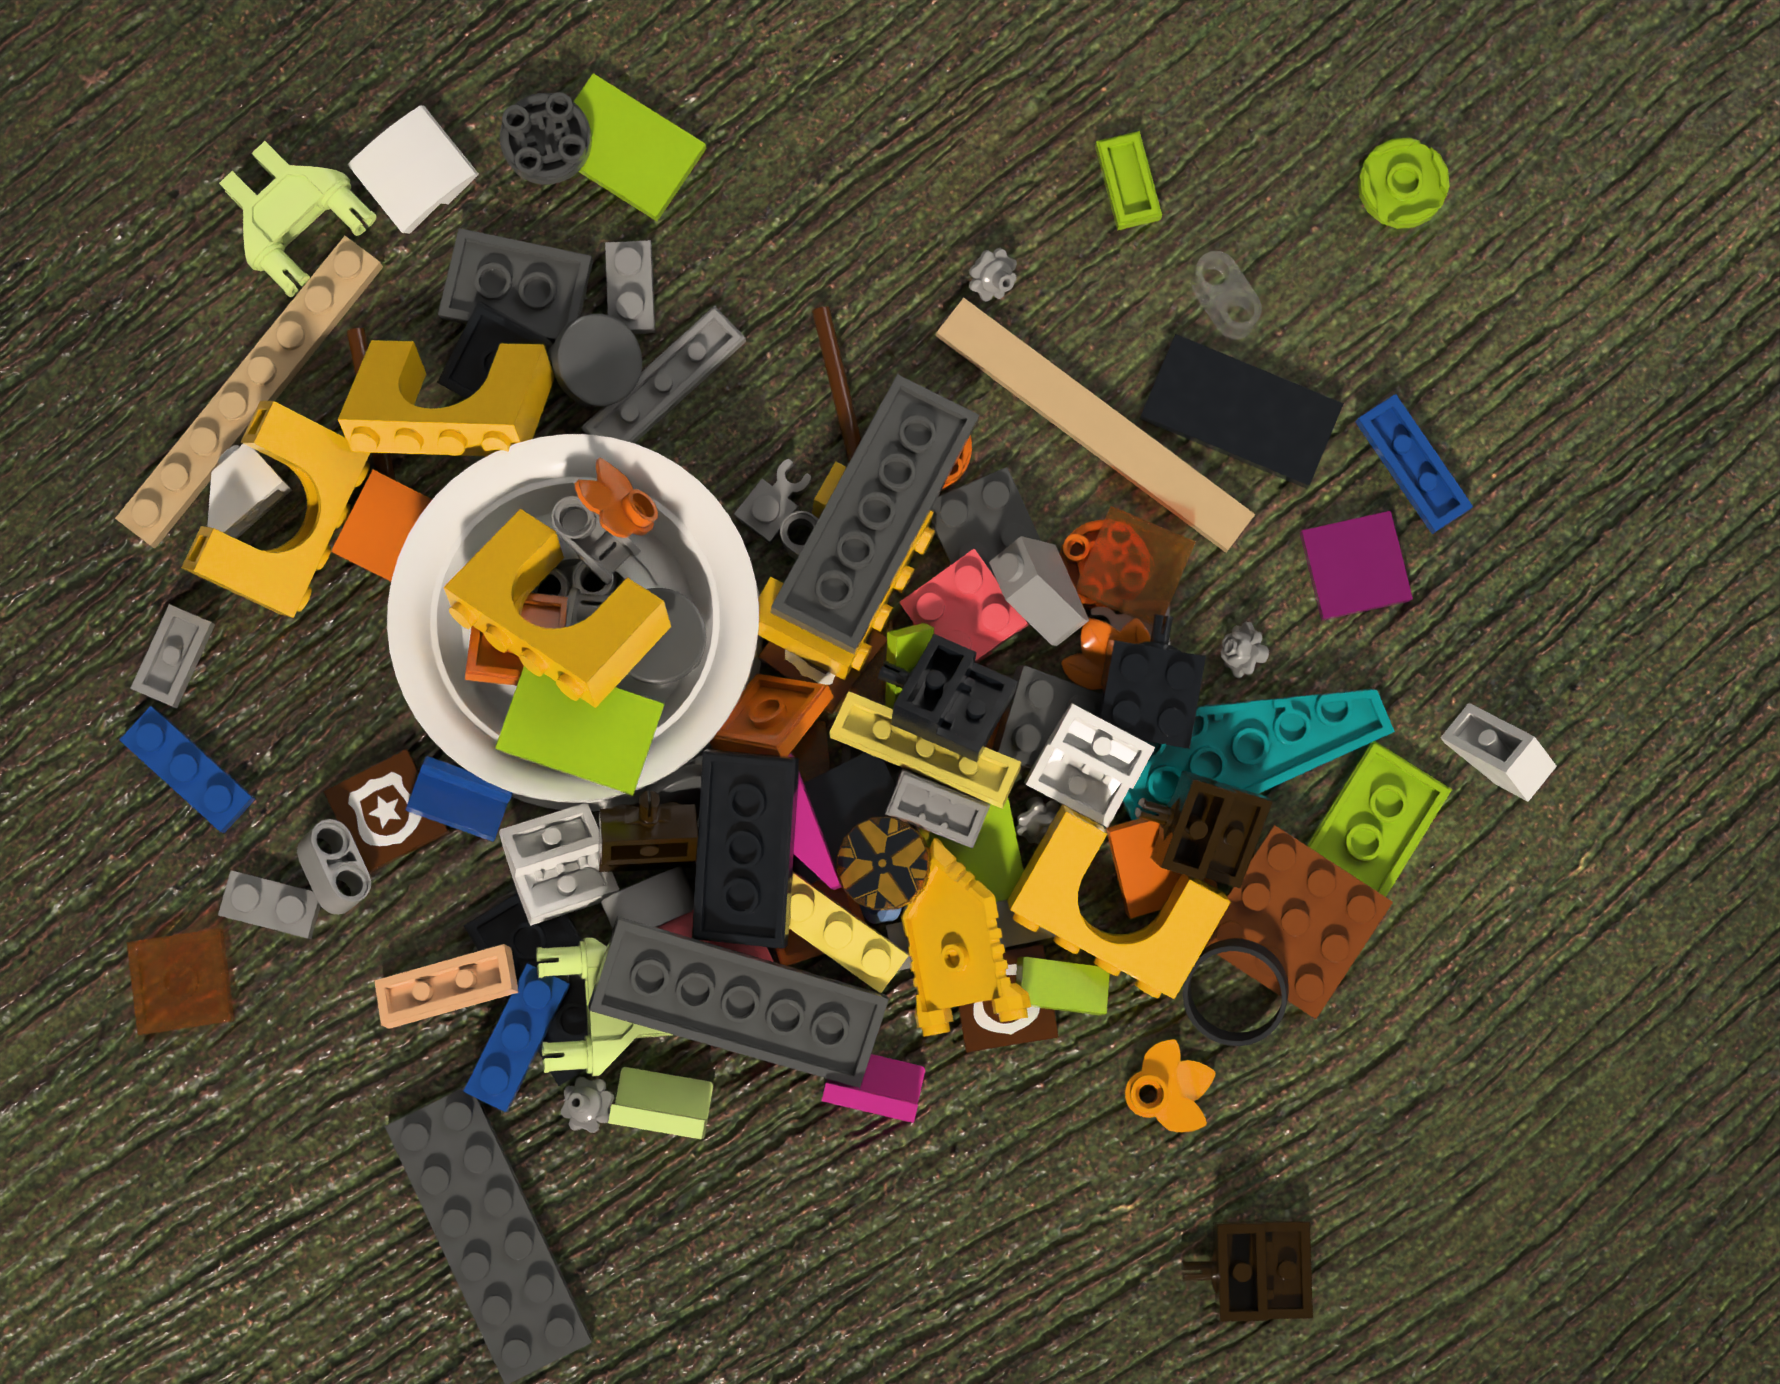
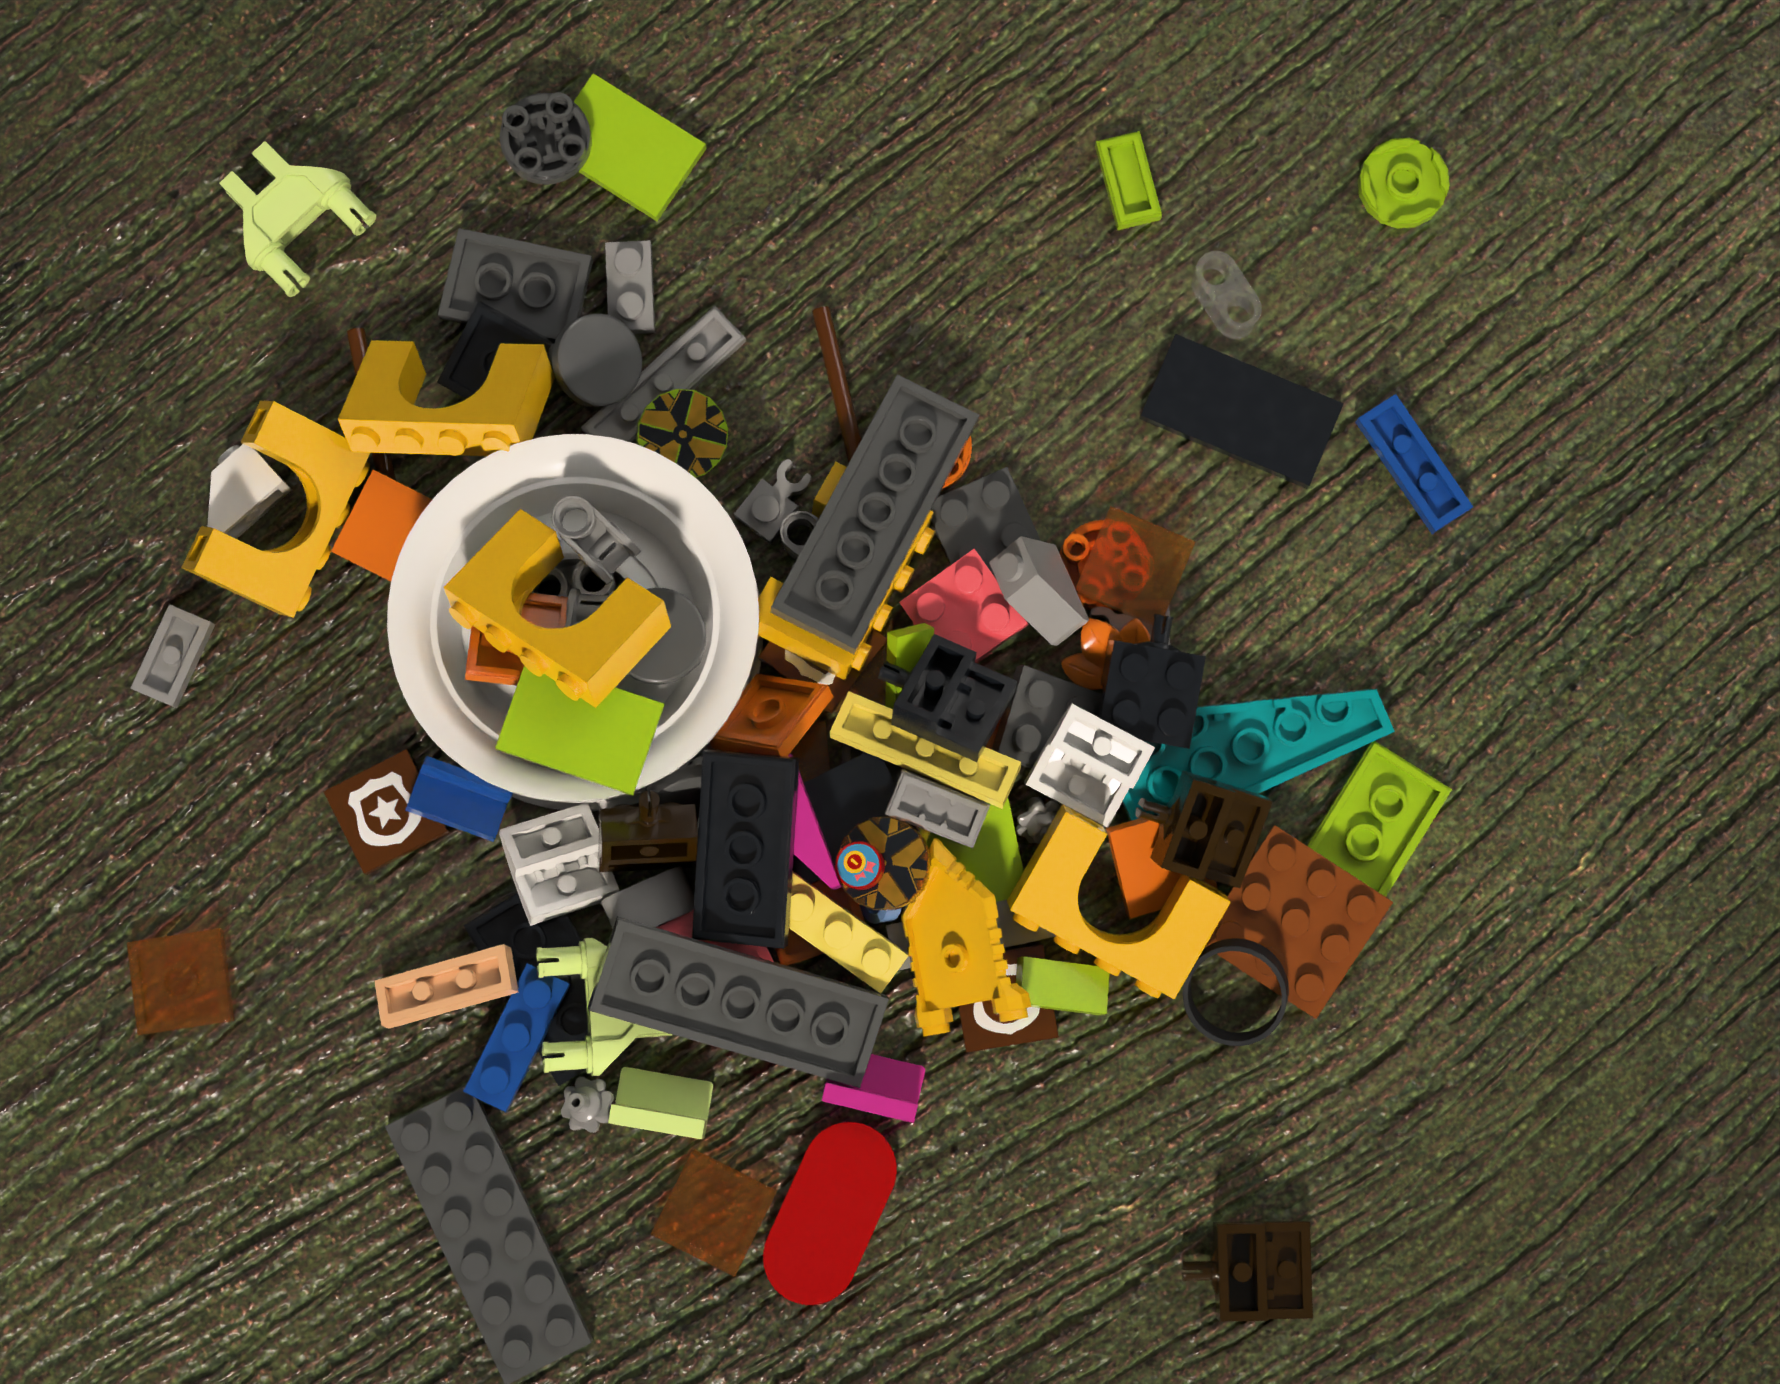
(187, 769): blue plate -> none
(258, 378): tan plate -> none
(270, 904): light grey plate -> none
(342, 865): light grey beam -> none
(413, 169): white slope -> none
(617, 503): orange plate -> none
(684, 429): none -> tile
(714, 1212): none -> clear orange tile
(829, 1213): none -> red tile
(860, 865): none -> tile
(992, 274): light grey plant -> none
(1095, 425): tan tile -> none
(1176, 1088): light orange plate -> none
(1243, 649): light grey plant -> none
(1356, 565): magenta tile -> none
(1499, 751): white slope -> none

